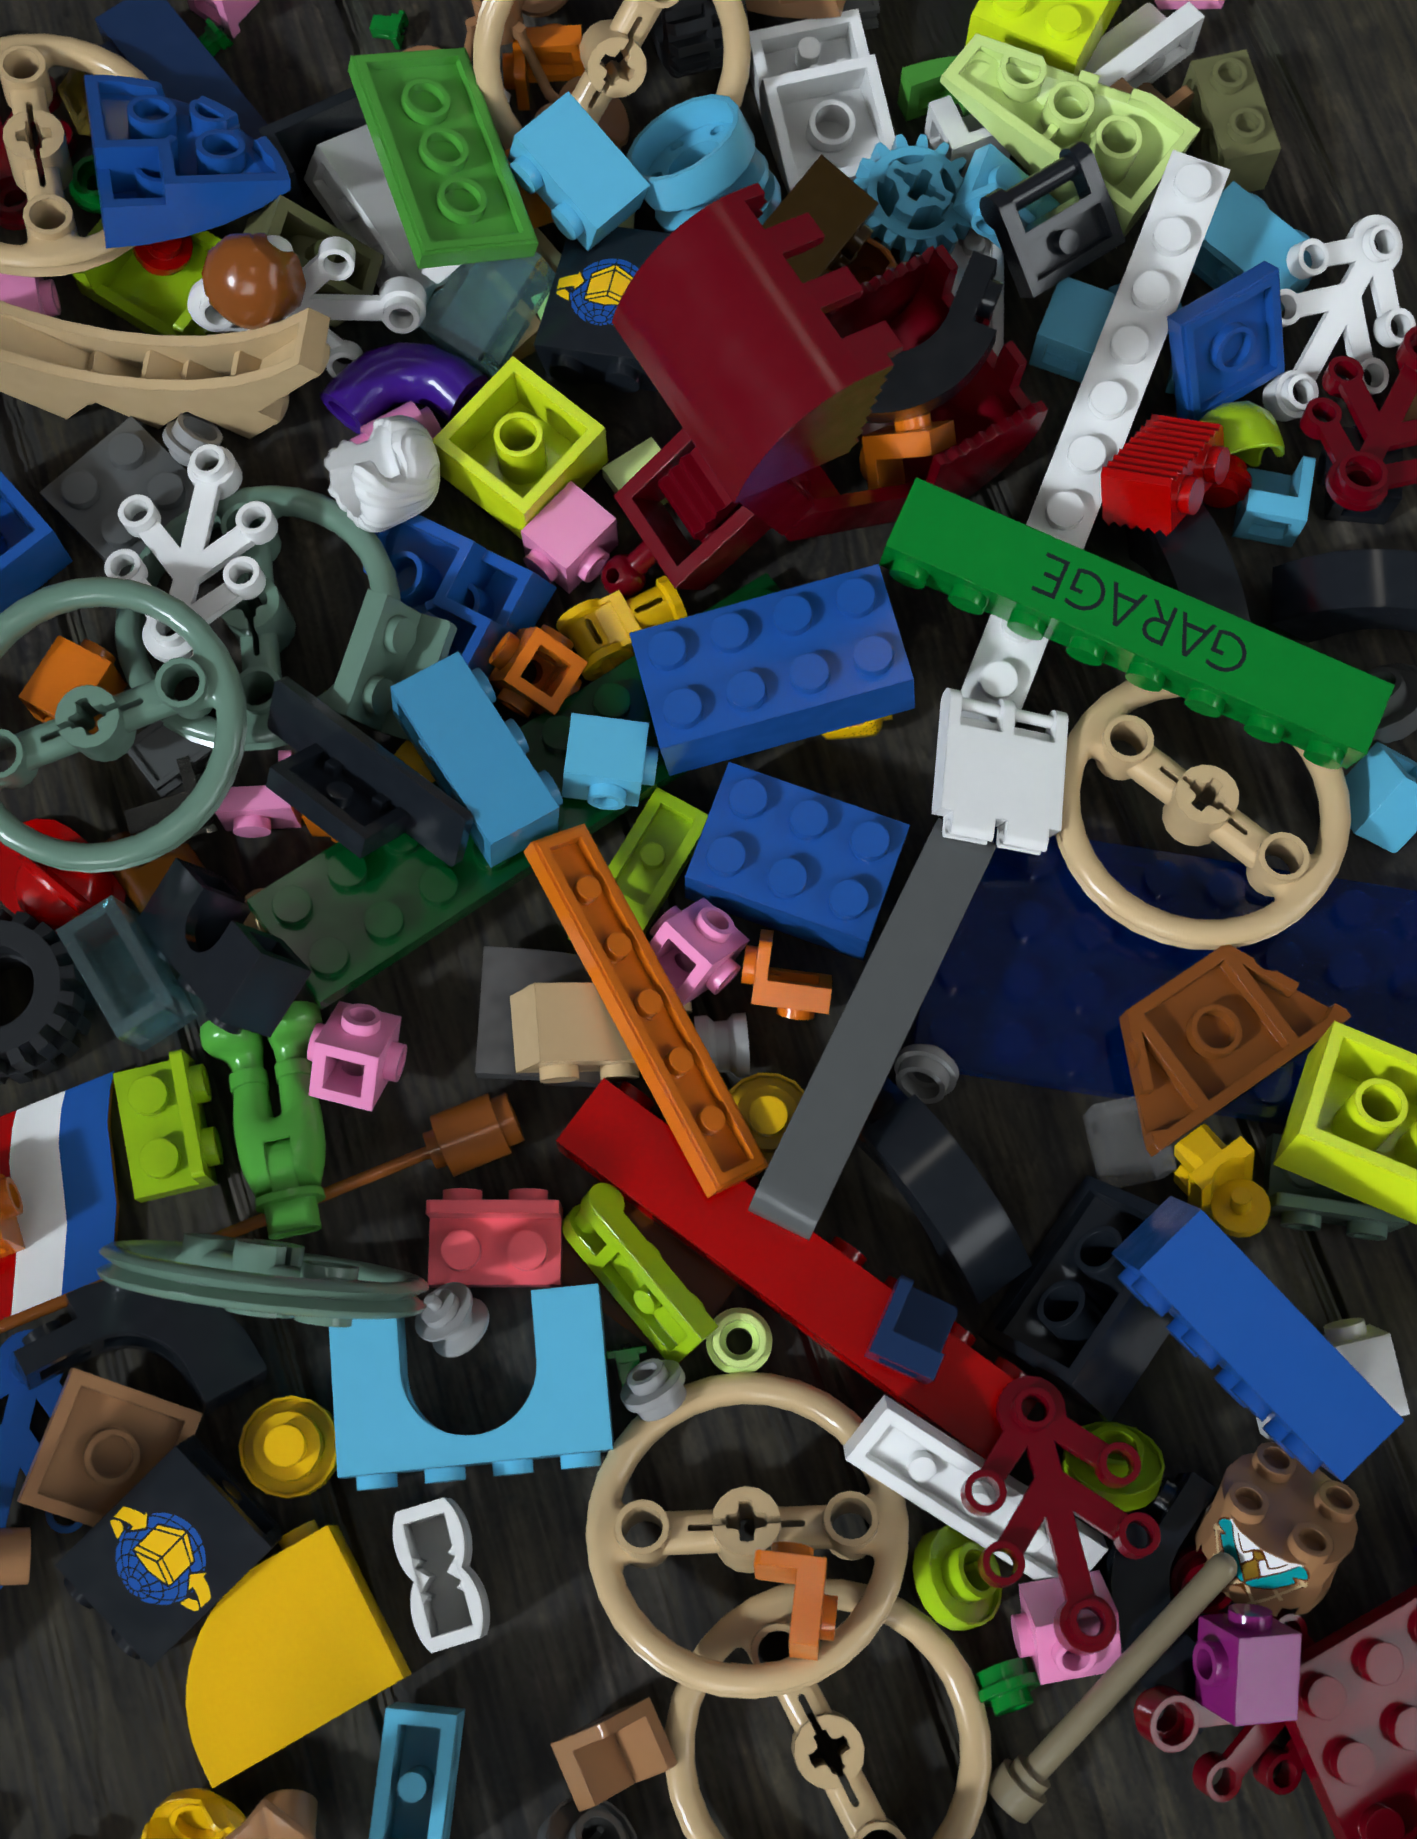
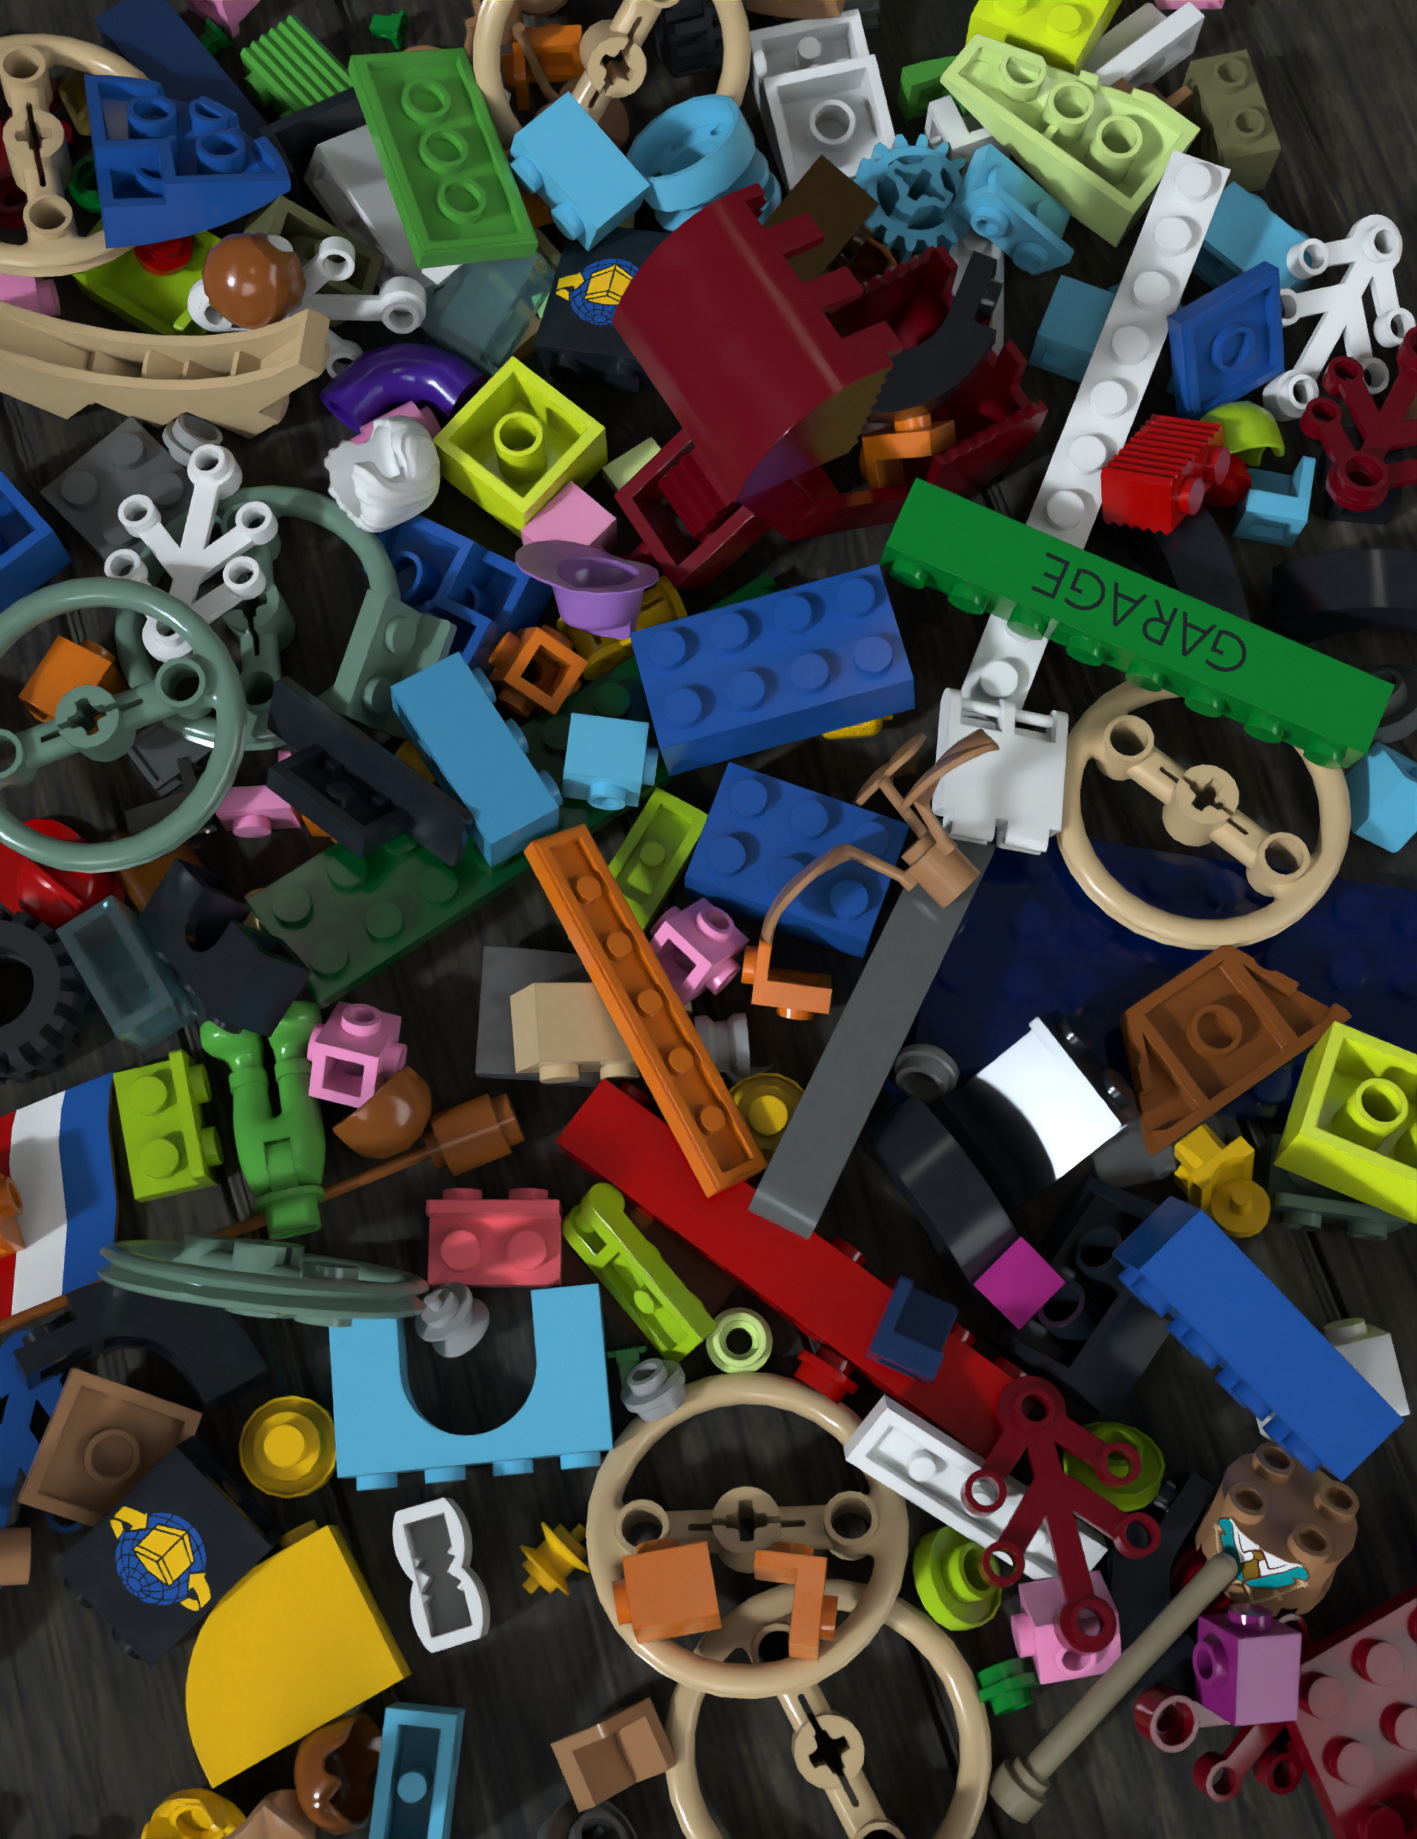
(291, 69): none -> bright green brick
(336, 1772): none -> dark orange hair
(389, 1118): none -> dark orange hair
(555, 1558): none -> yellow wheel
(590, 585): none -> medium lavender piece
(667, 1591): none -> orange brick
(826, 1373): none -> red plate
(932, 859): none -> medium nougat plant
(1019, 1283): none -> dark pink tile
(1037, 1110): none -> black panel
(1065, 236): black plate -> none

